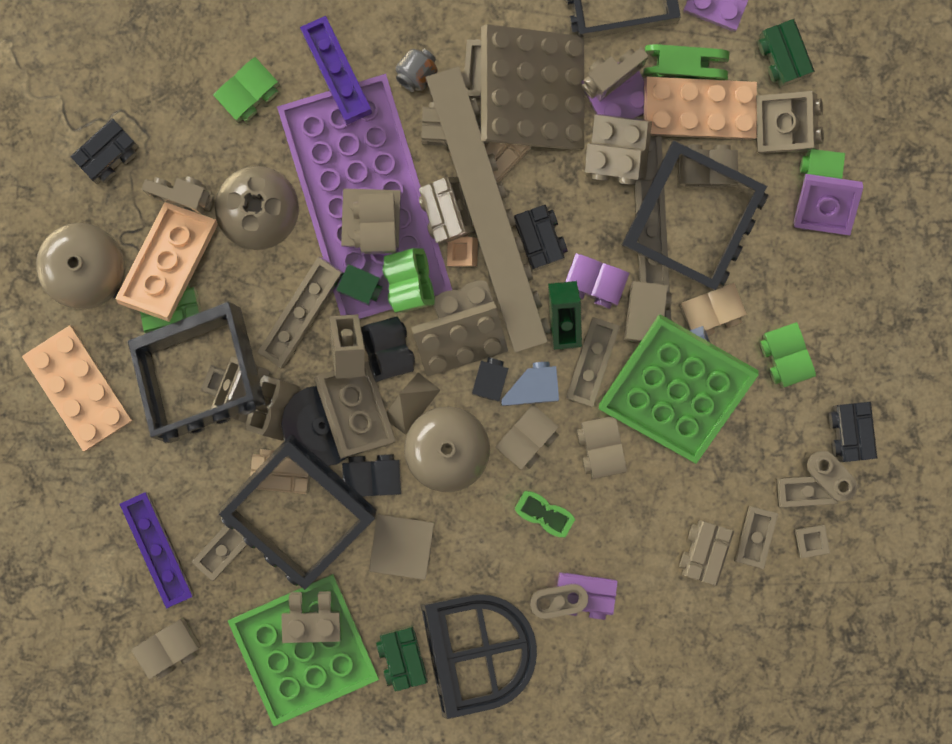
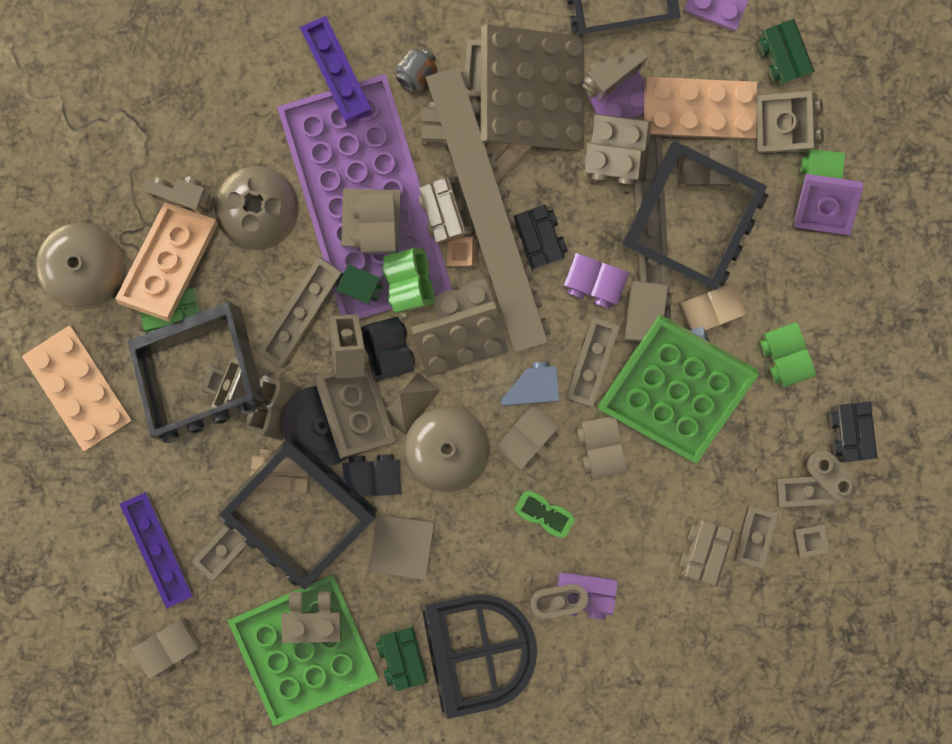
(105, 152): black brick -> none
(246, 90): bright green brick -> none
(490, 379): black brick -> none
(565, 315): dark green brick -> none
(686, 62): bright green piece -> none

